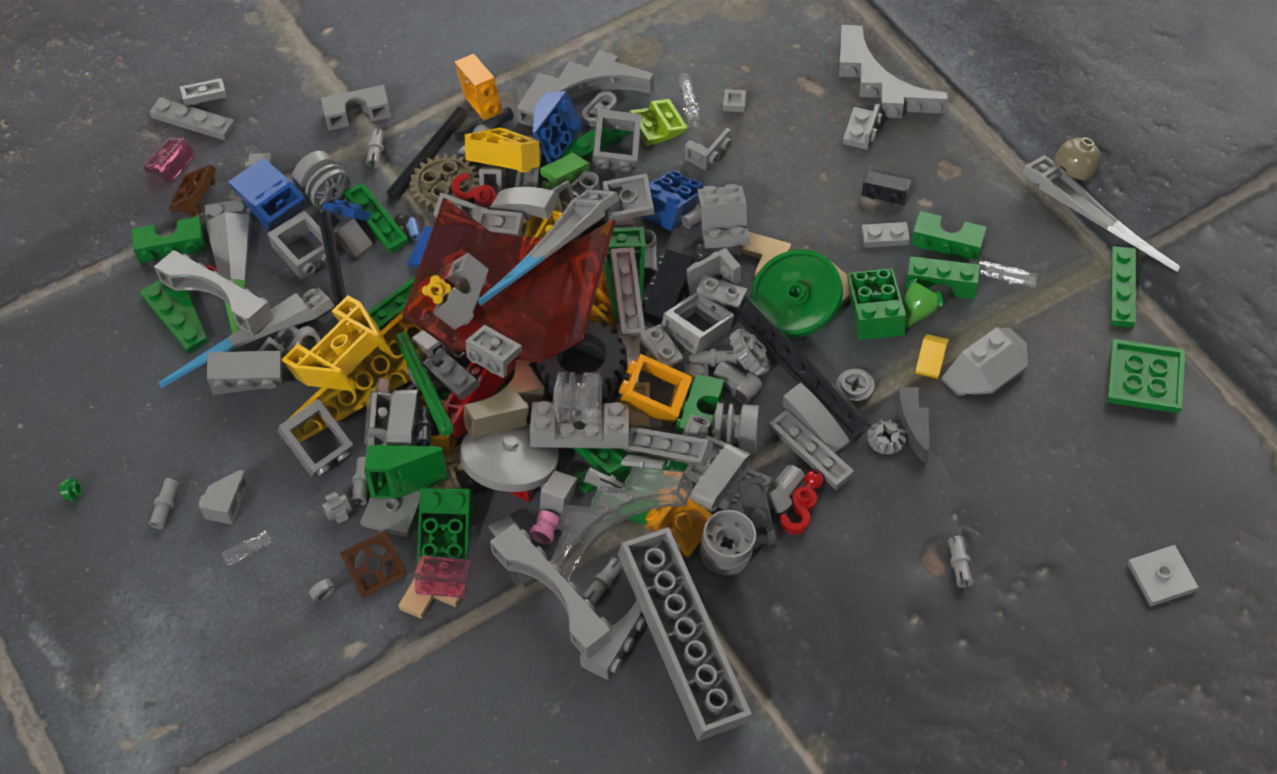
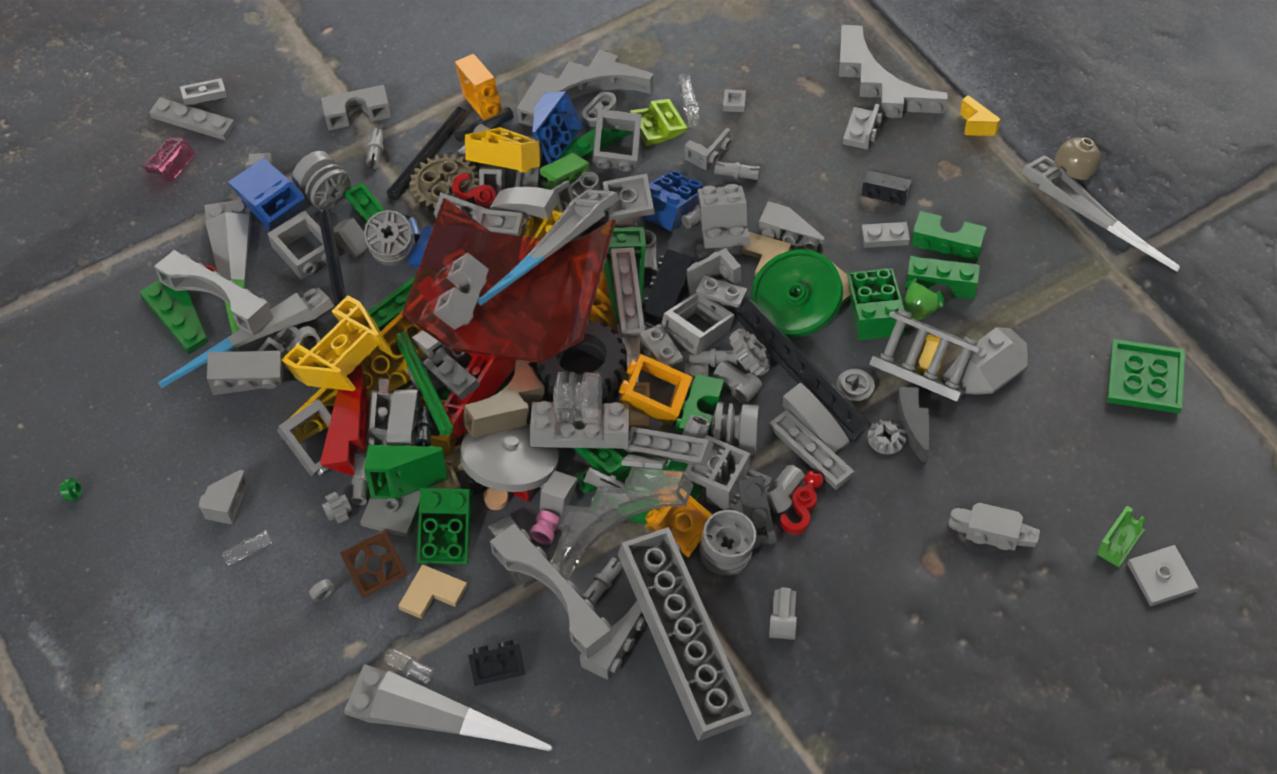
(164, 503): light grey pin -> none
(186, 240): green arch -> none
(194, 181): reddish brown piece -> none
(347, 426): none -> red wedge
(353, 210): blue plate -> none
(395, 248): none -> light grey wheel
(397, 701): none -> light grey plate
(409, 665): none -> clear axle
(442, 576): clear pink bracket -> none
(444, 288): yellow plate -> none
(492, 350): light grey bracket -> none
(495, 499): none -> light nougat tile
(497, 663): none -> black bracket
(720, 477): light grey beam -> none
(737, 170): none -> light grey pin
(783, 618): none -> light grey piece
(787, 226): none -> light grey slope
(929, 378): none -> light grey fence
(960, 561): light grey pin -> none
(979, 119): none -> yellow slope
(993, 526): none -> light grey hinge
(1009, 274): clear pin -> none
(1121, 537): none -> bright green hinge
(1123, 287): green plate -> none

